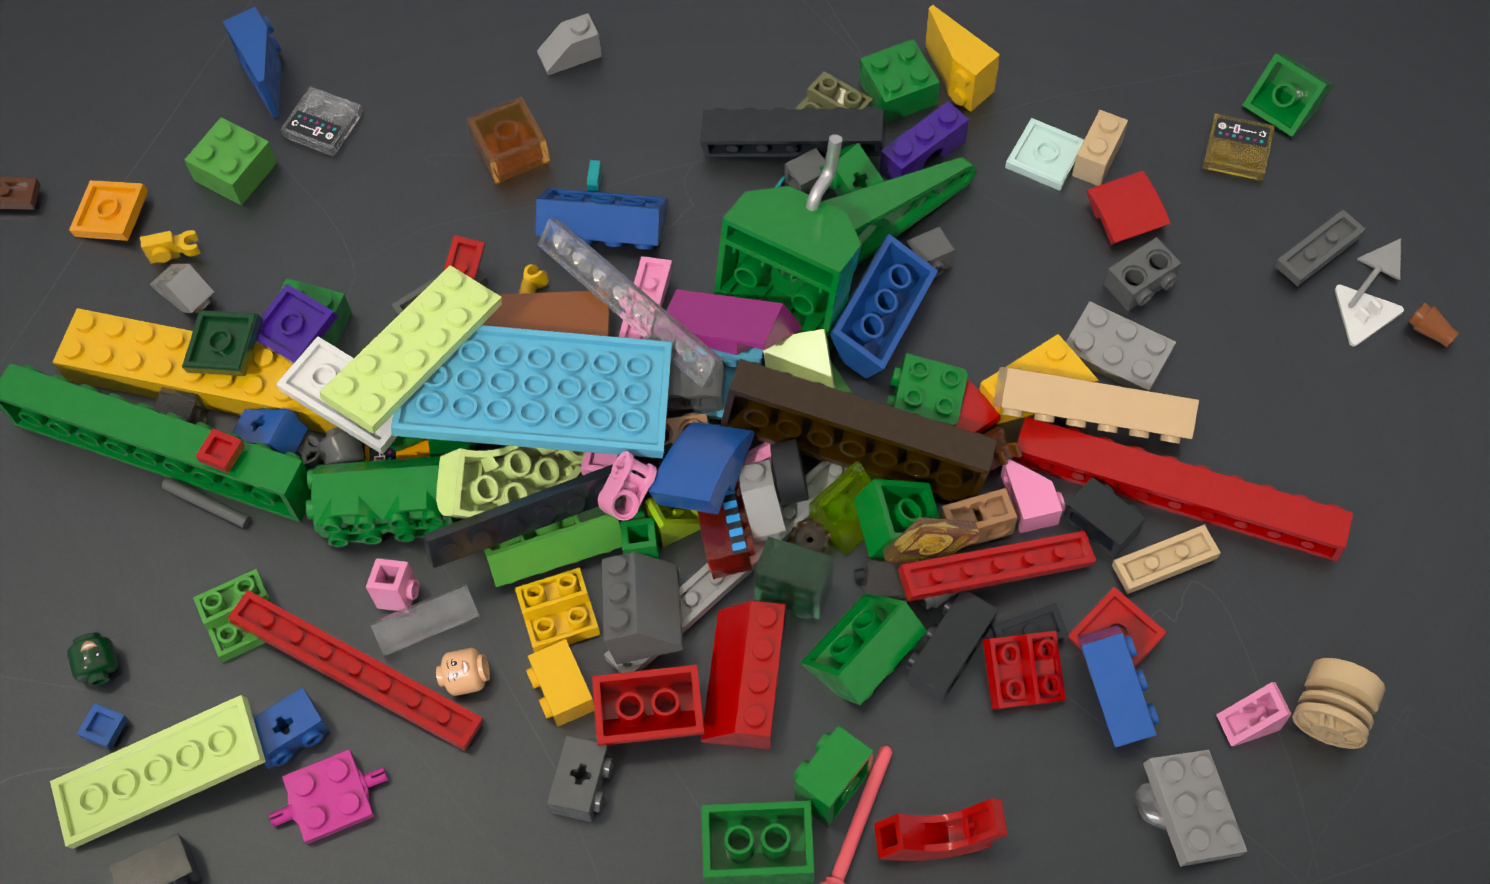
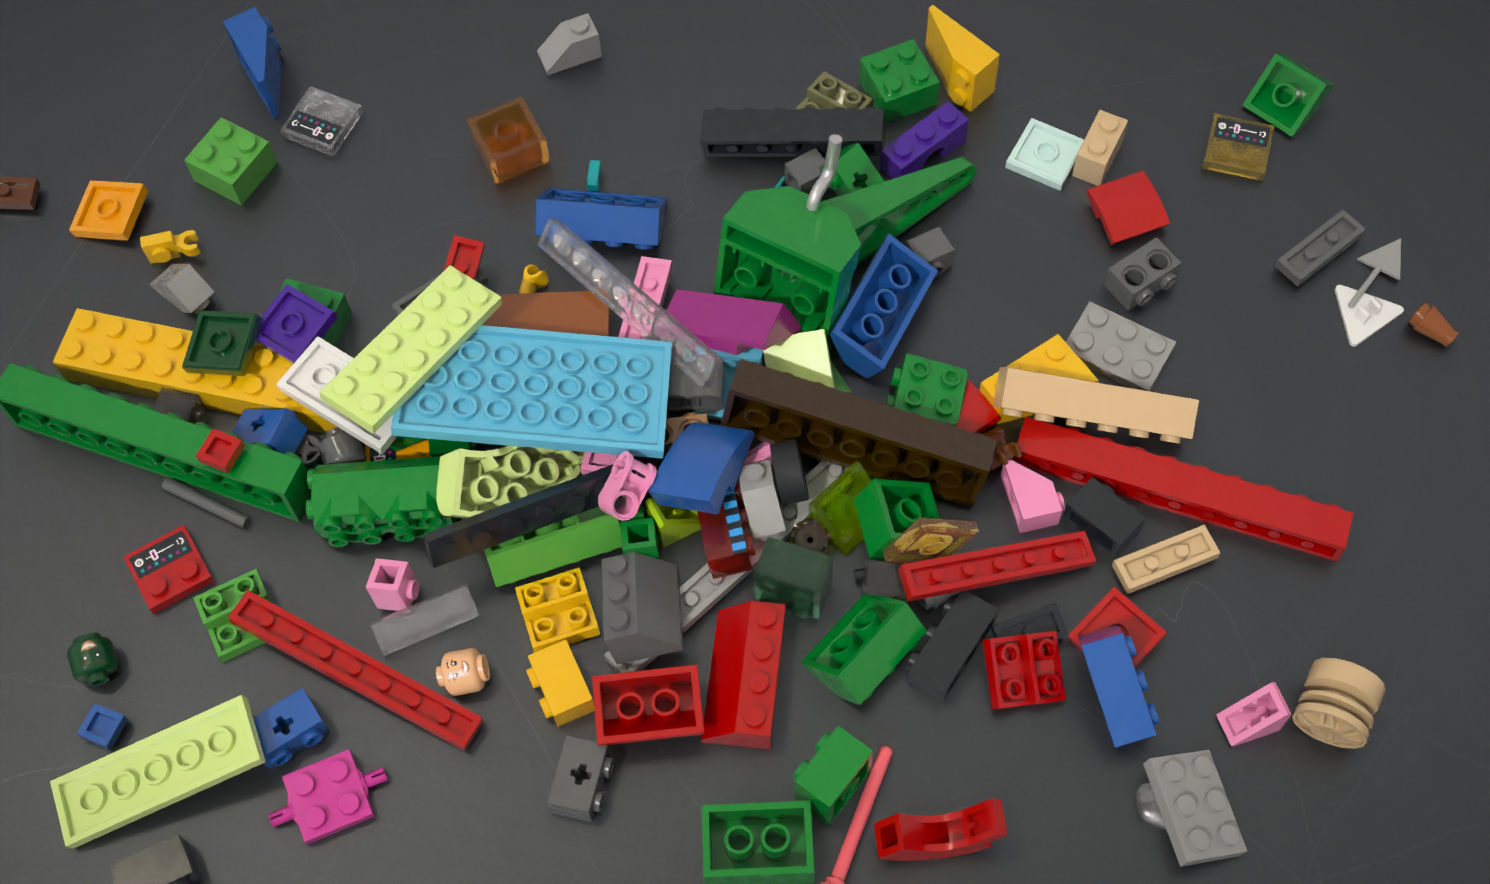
(168, 569): none -> red plate
(992, 514): medium nougat brick -> none

